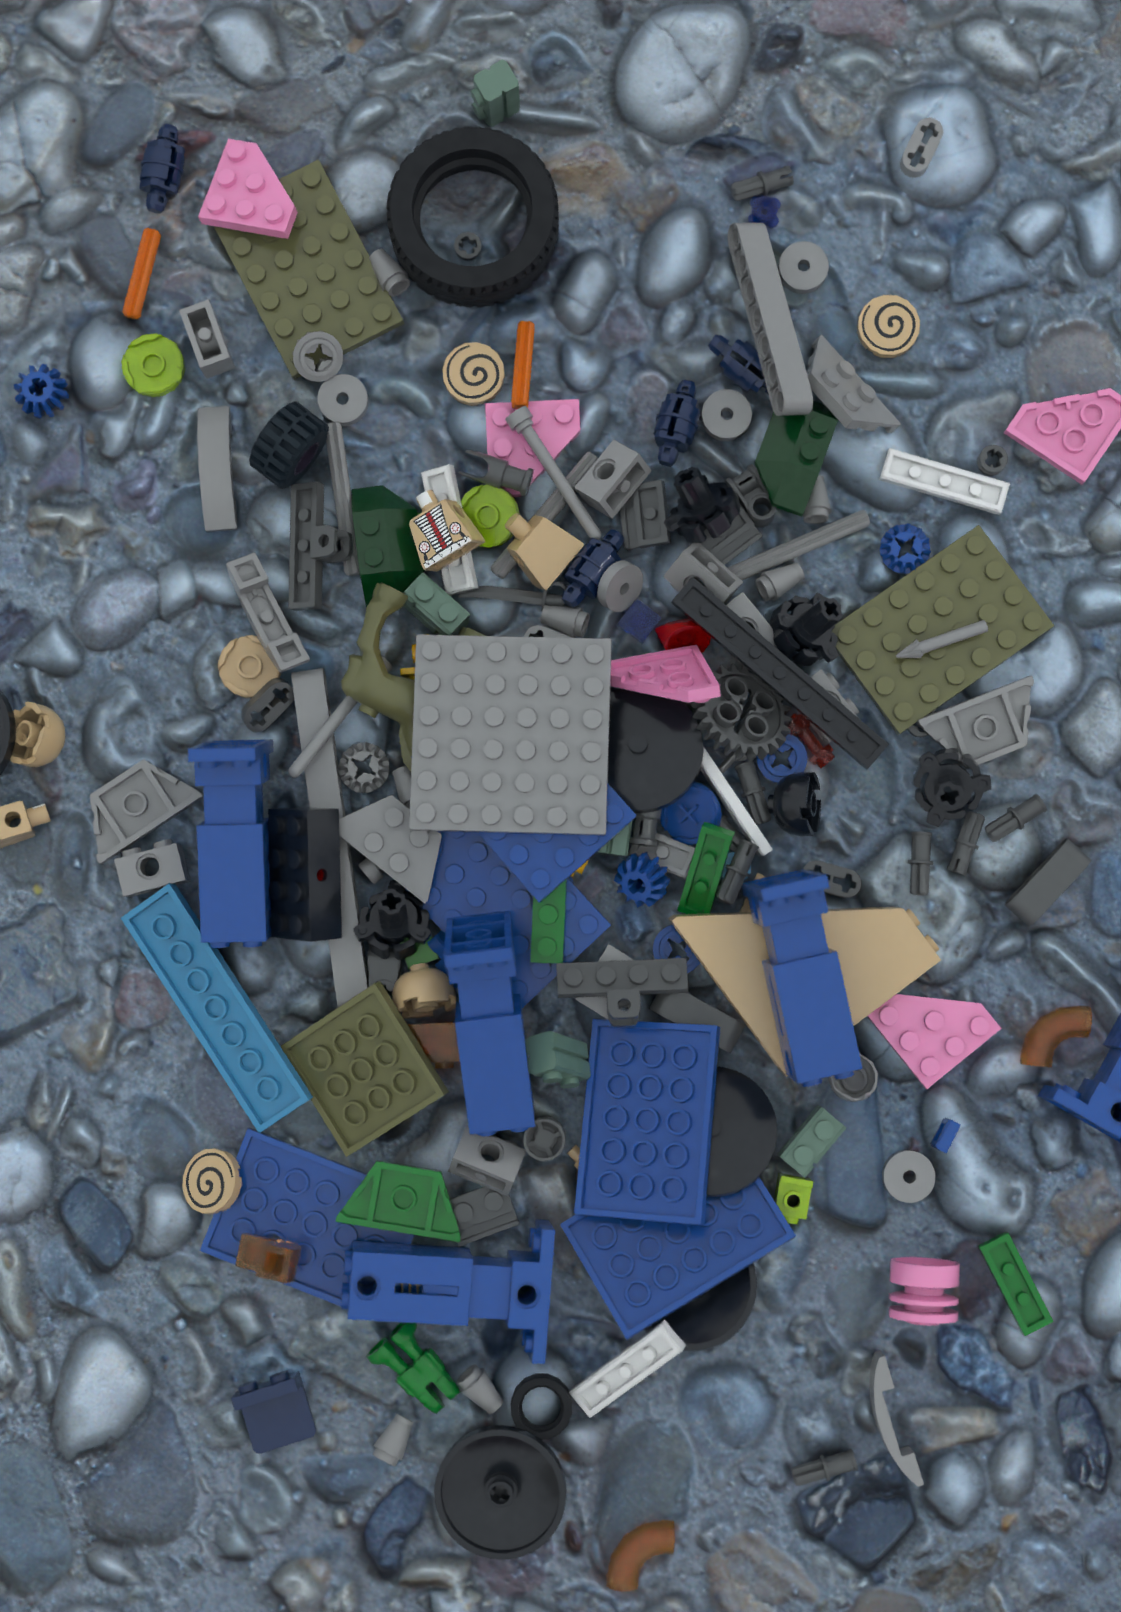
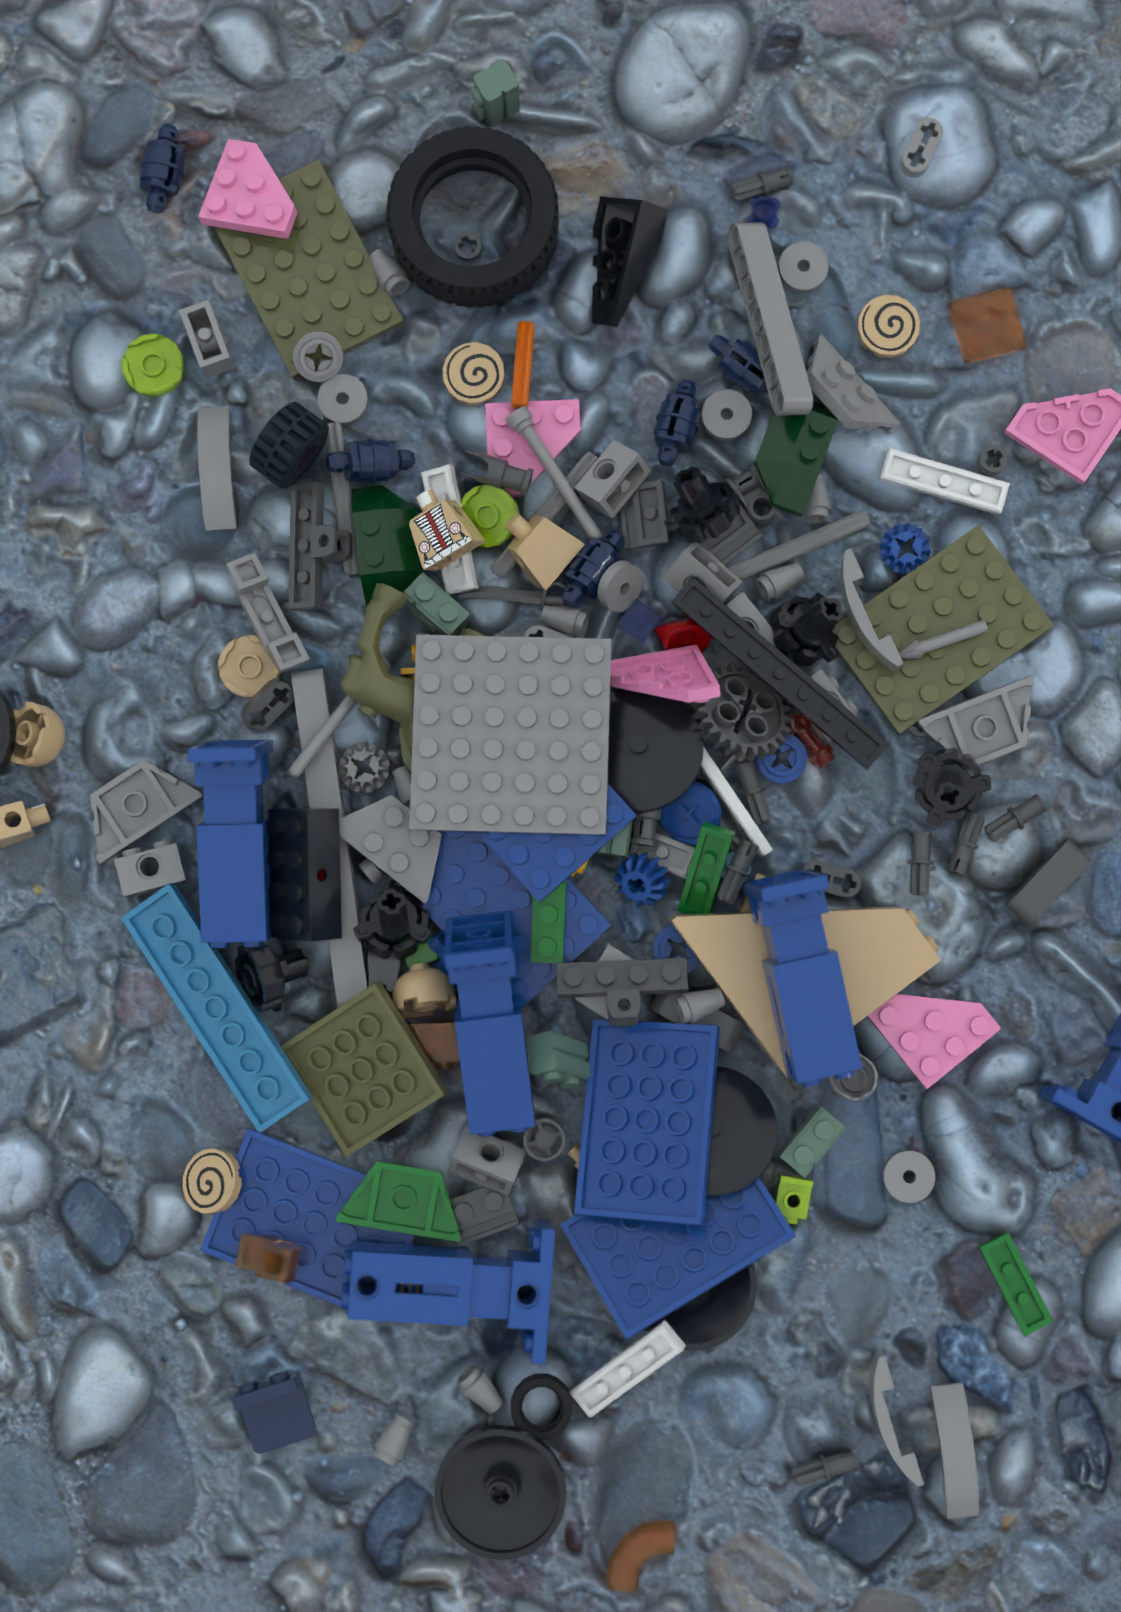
(52, 391): blue gear -> none
(141, 273): orange axle -> none
(267, 973): none -> black piece
(370, 460): none -> dark blue piece
(415, 1376): green piece -> none
(626, 242): none -> black wedge
(698, 1004): none -> light grey cone
(796, 804): black cylinder -> none
(882, 649): none -> light grey slope
(923, 1291): bright pink wheel -> none
(945, 1135): blue tile -> none
(956, 1450): none -> light grey slope
(987, 325): none -> clear orange plate
(1052, 1030): clear orange cylinder -> none

